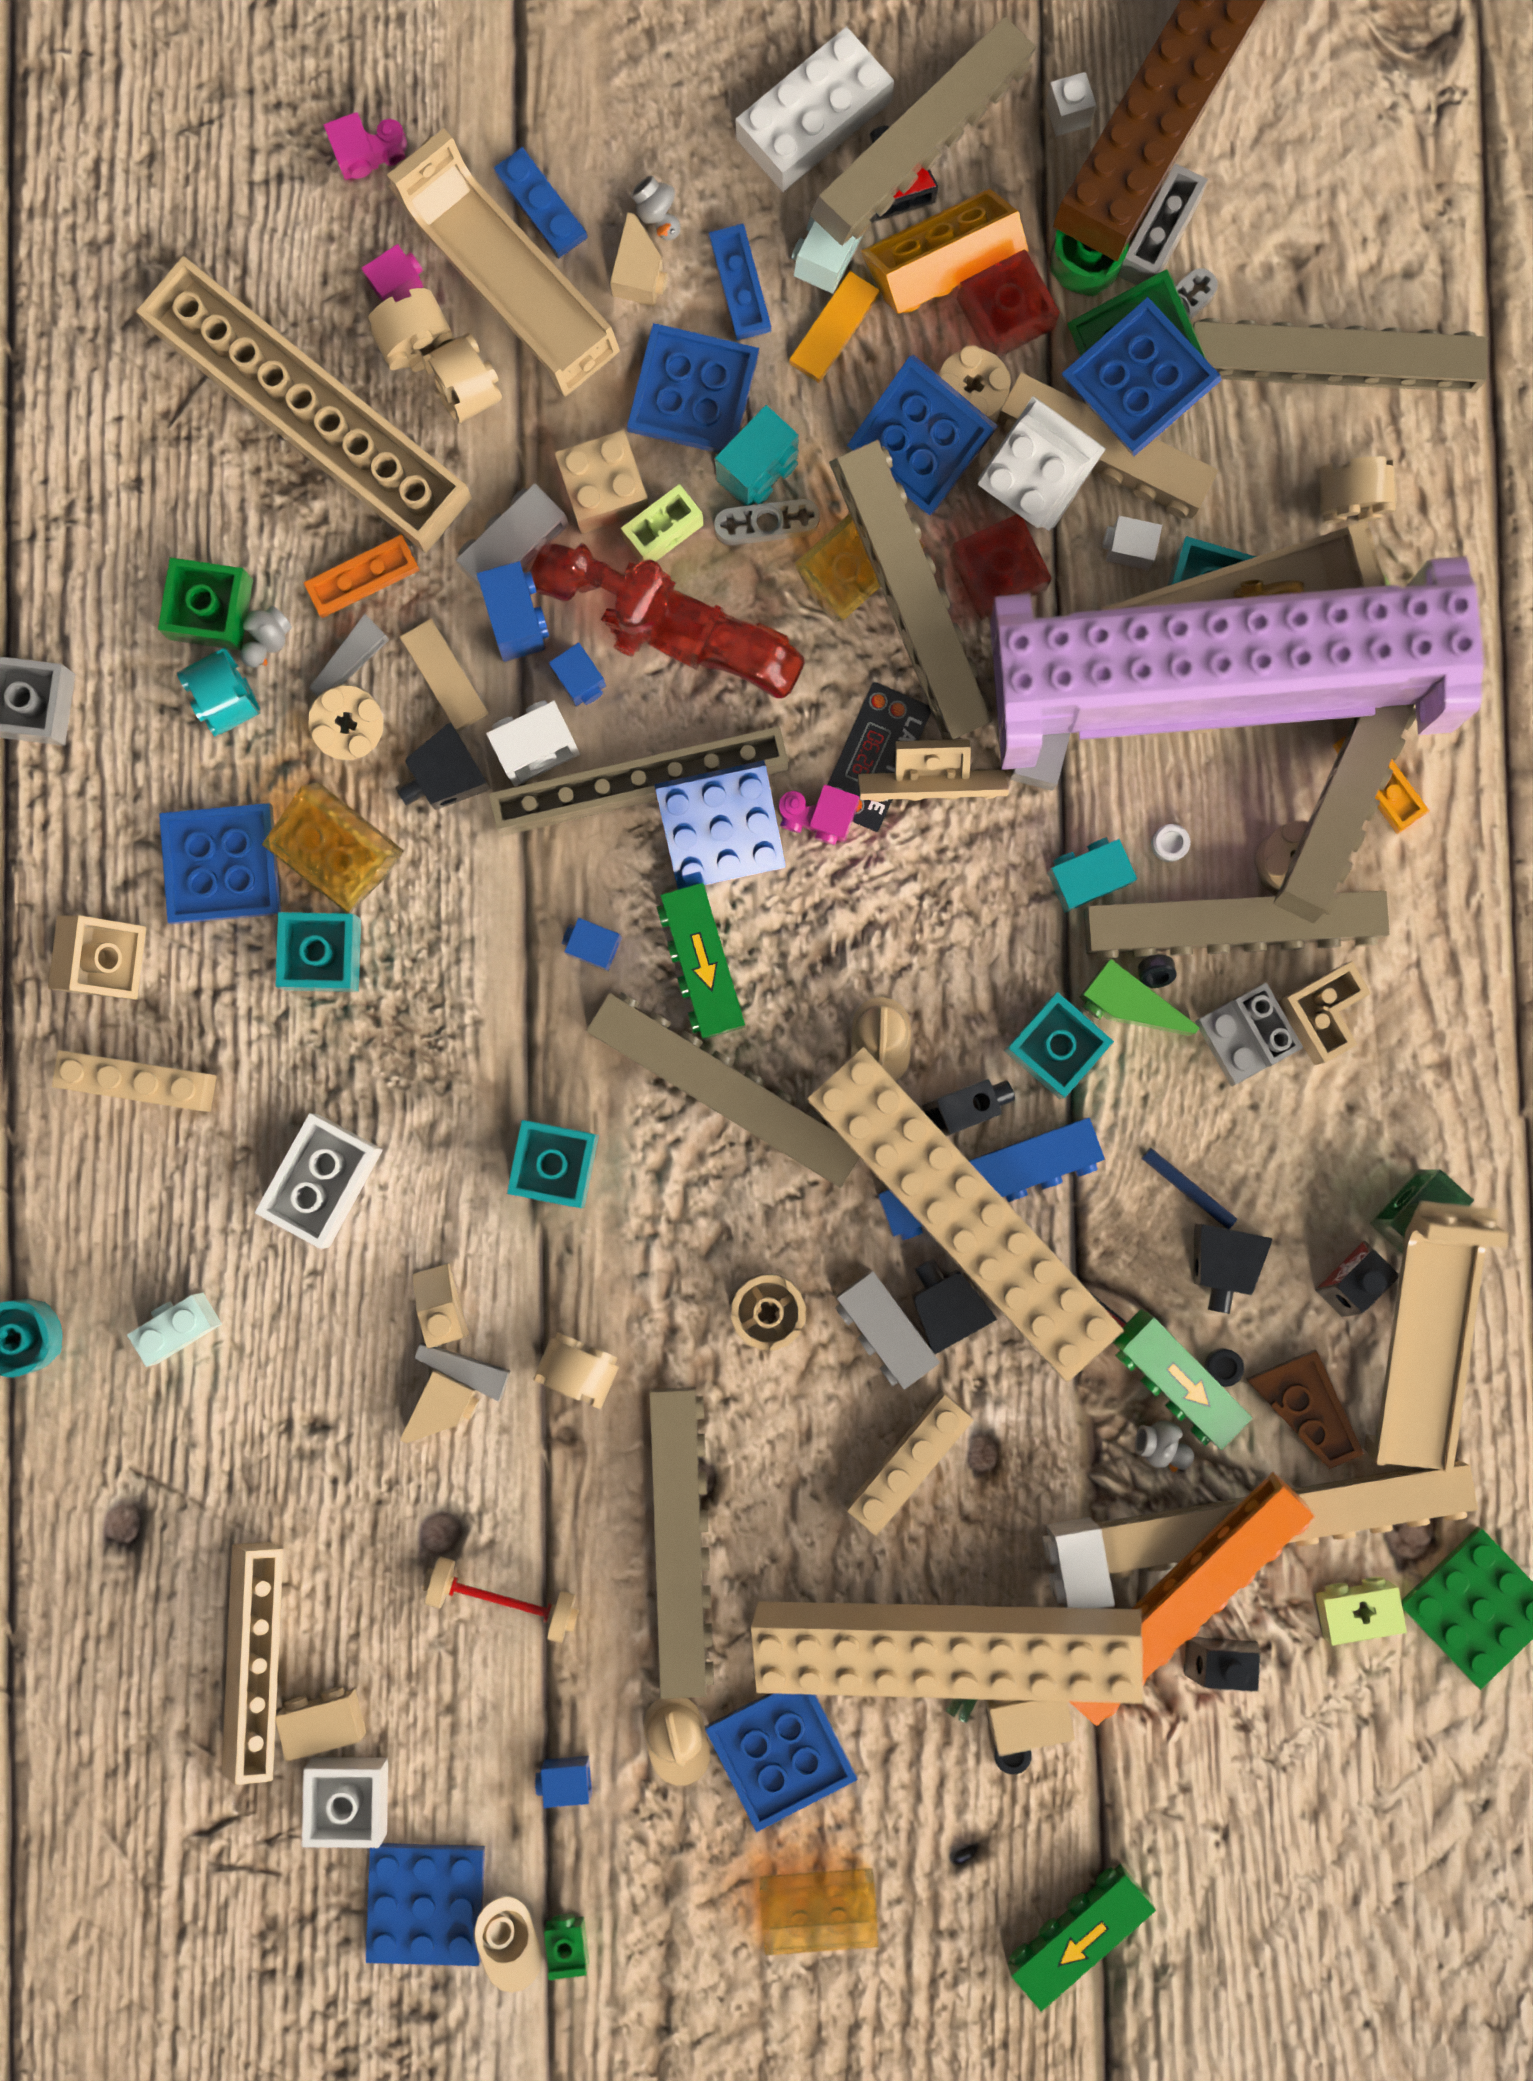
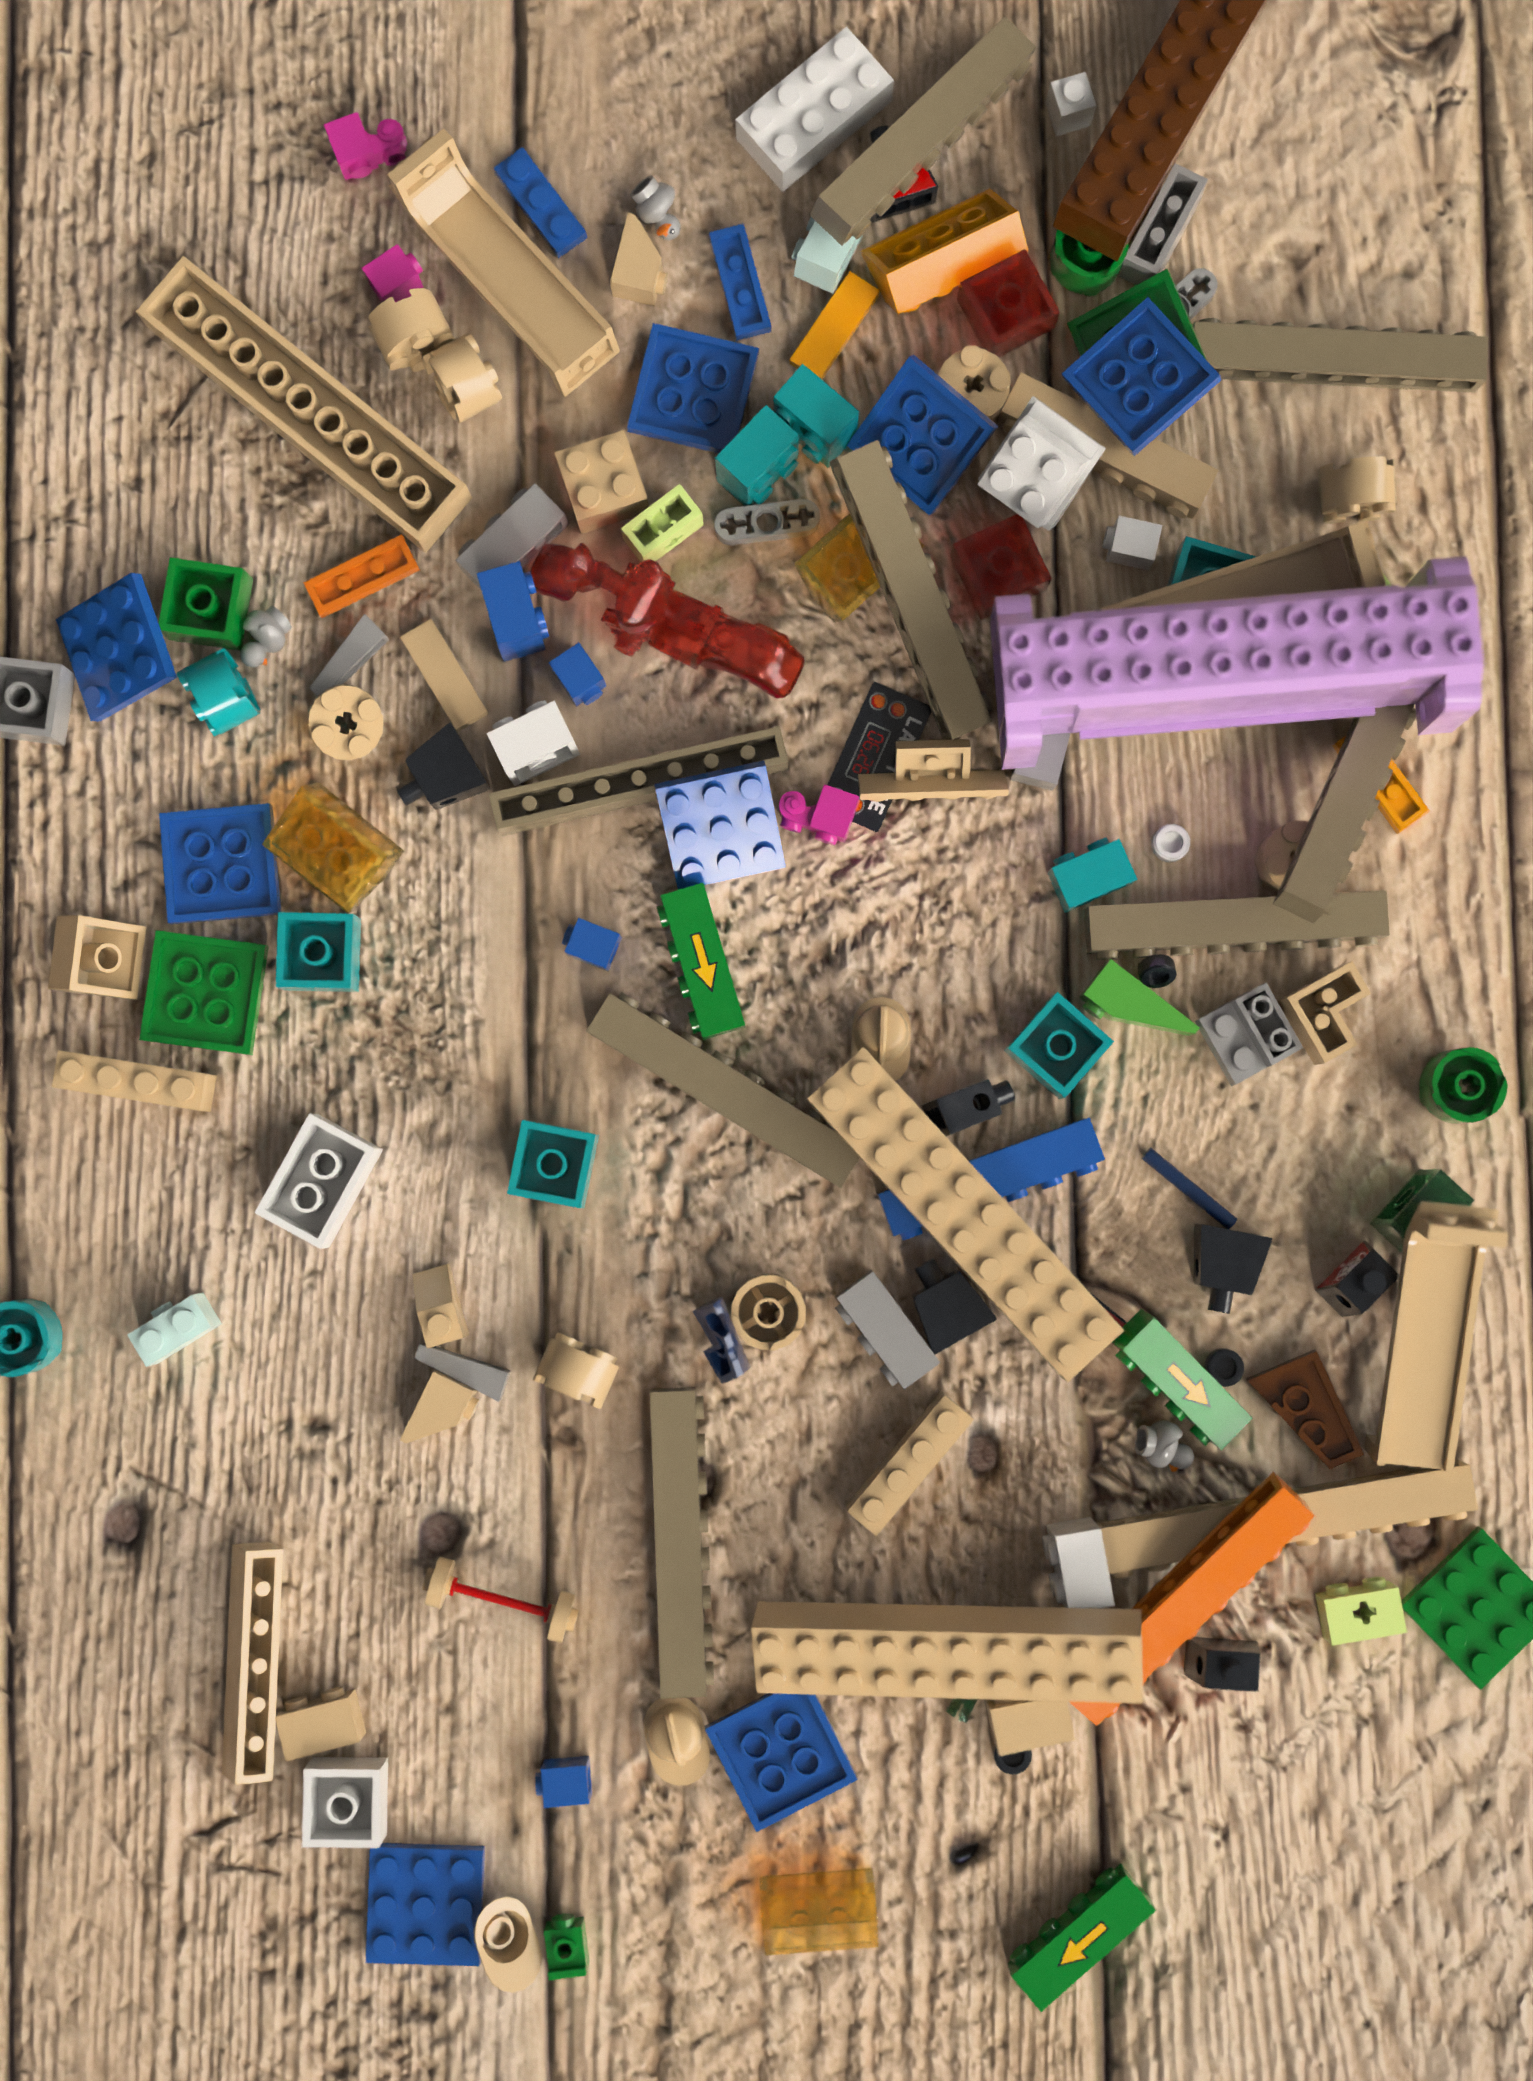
(116, 647): none -> blue plate
(204, 992): none -> green plate
(726, 1352): none -> dark blue slope
(817, 414): none -> teal brick
(1256, 588): pearl gold plate -> none
(1481, 1076): none -> green brick

